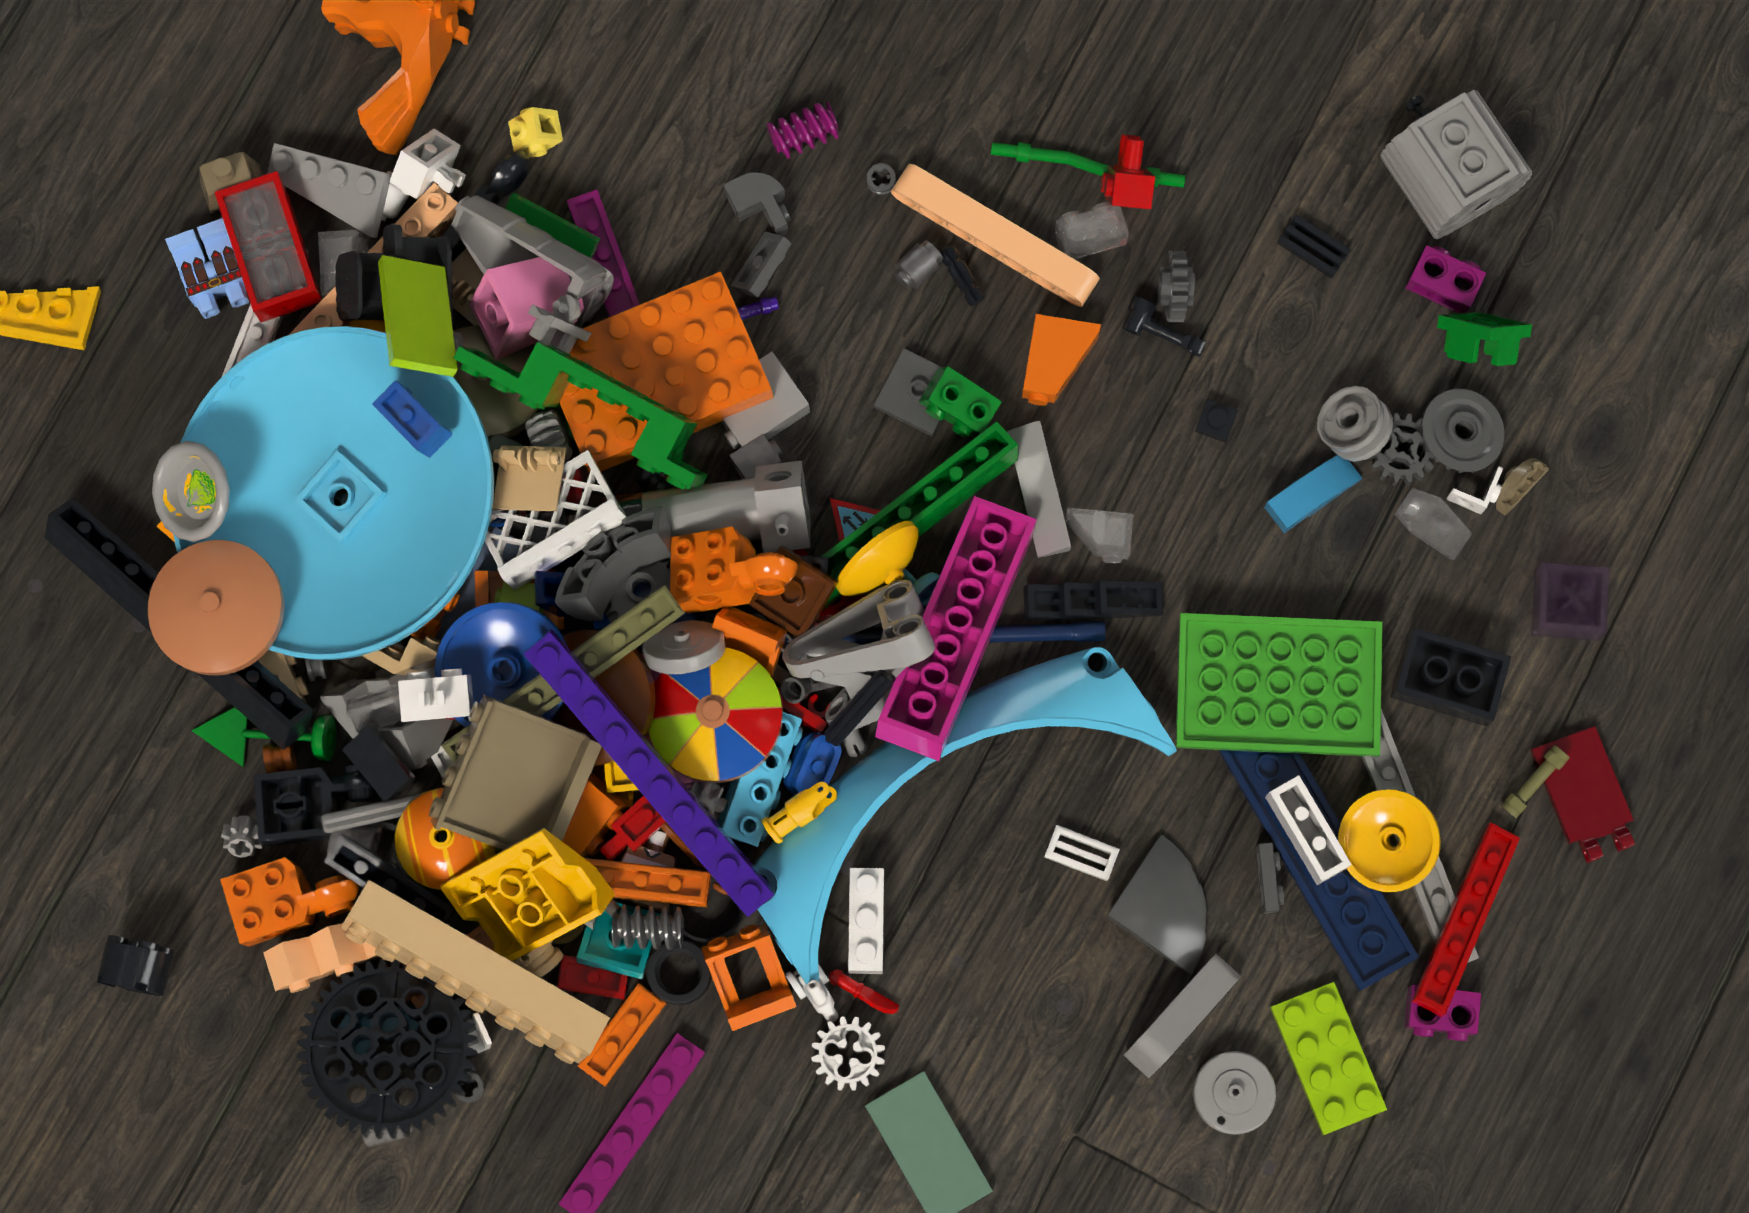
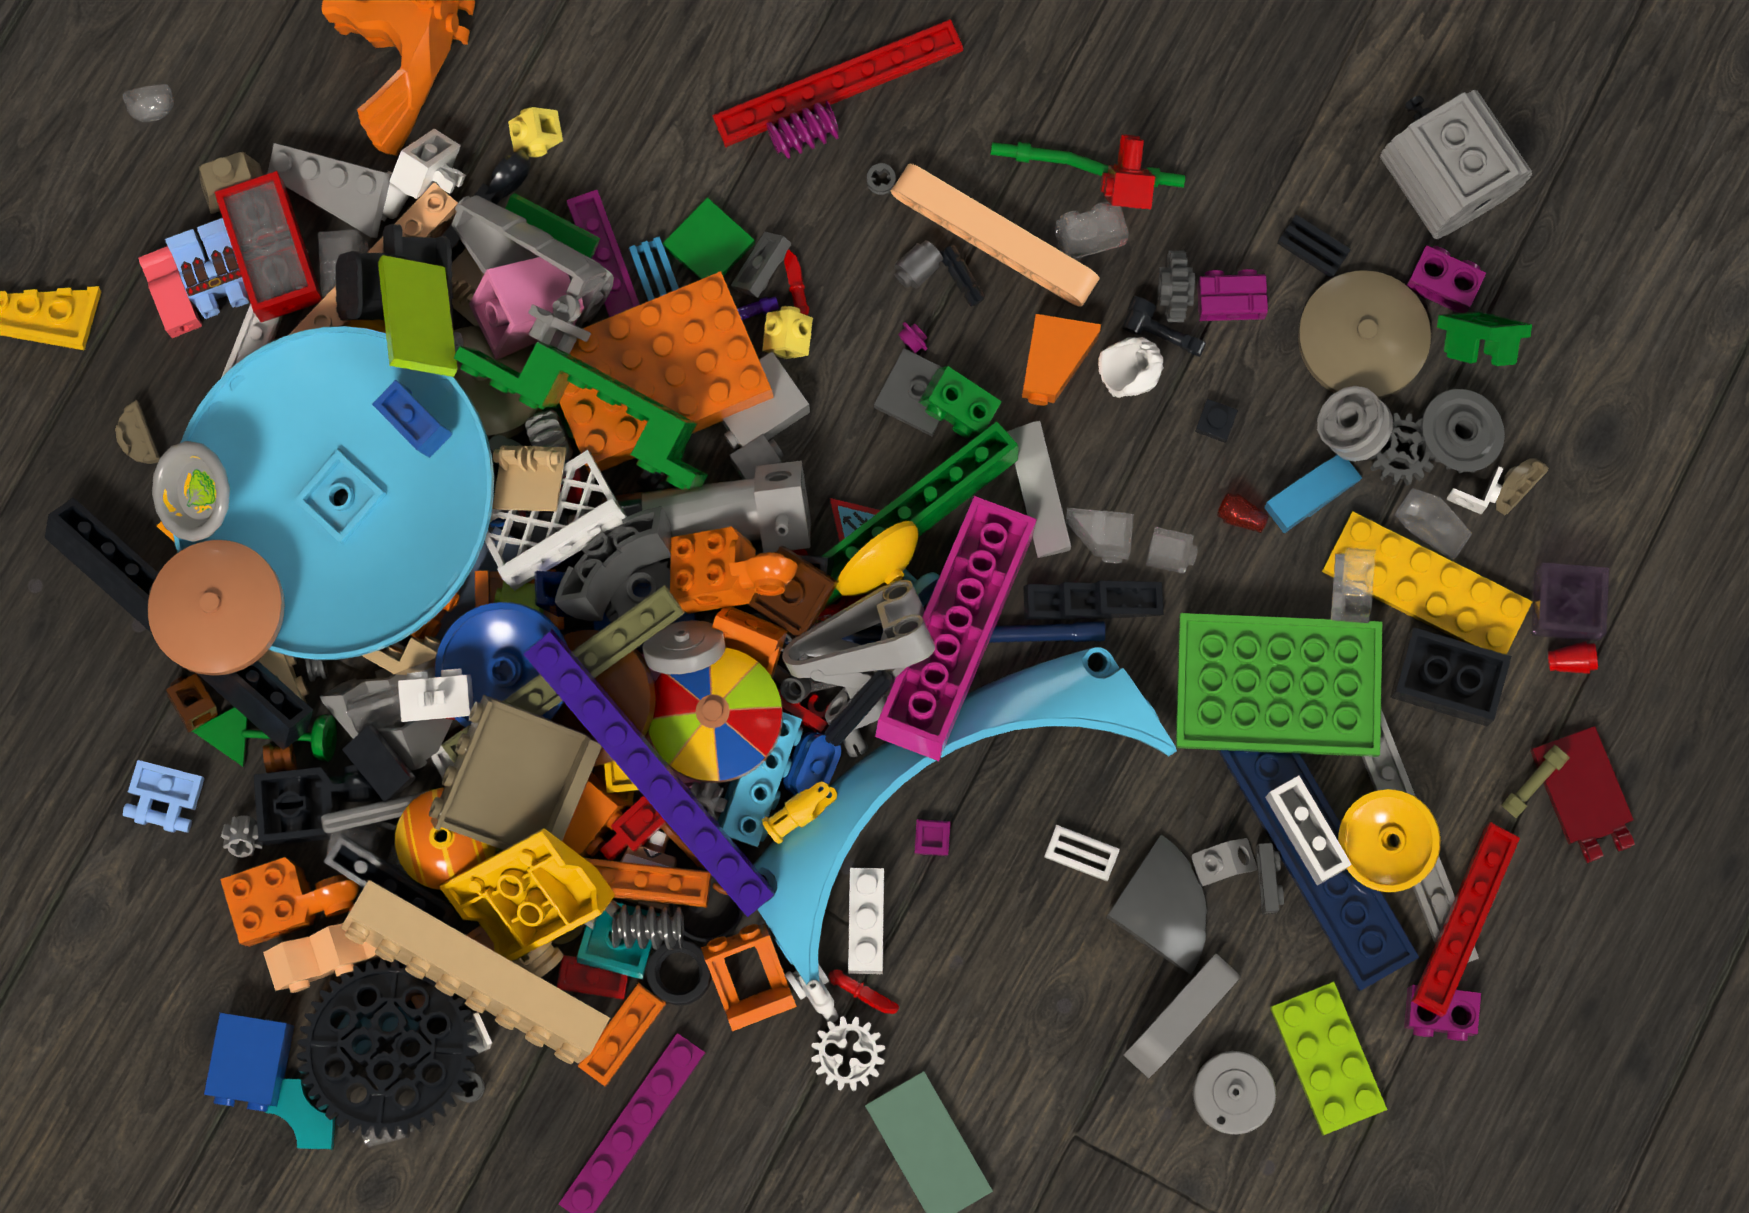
(135, 436): none -> dark tan plate
(135, 966): black brick -> none
(149, 102): none -> clear hair
(167, 786): none -> light blue plate
(169, 293): none -> coral piece
(190, 688): none -> reddish brown brick
(248, 1061): none -> blue brick
(309, 1124): none -> teal tile
(646, 248): none -> dark azure tile
(708, 241): none -> green tile
(758, 193): dark grey brick -> none
(787, 333): none -> light yellow brick
(795, 281): none -> red piece
(839, 82): none -> red tile
(913, 337): none -> magenta plate
(932, 837): none -> magenta tile
(1130, 366): none -> white hair
(1171, 550): none -> clear brick
(1223, 861): none -> light grey bracket
(1232, 296): none -> magenta brick
(1241, 513): none -> clear red cone
(1353, 585): none -> clear window
(1364, 333): none -> dark tan dish
(1435, 587): none -> yellow plate
(1574, 658): none -> red cone

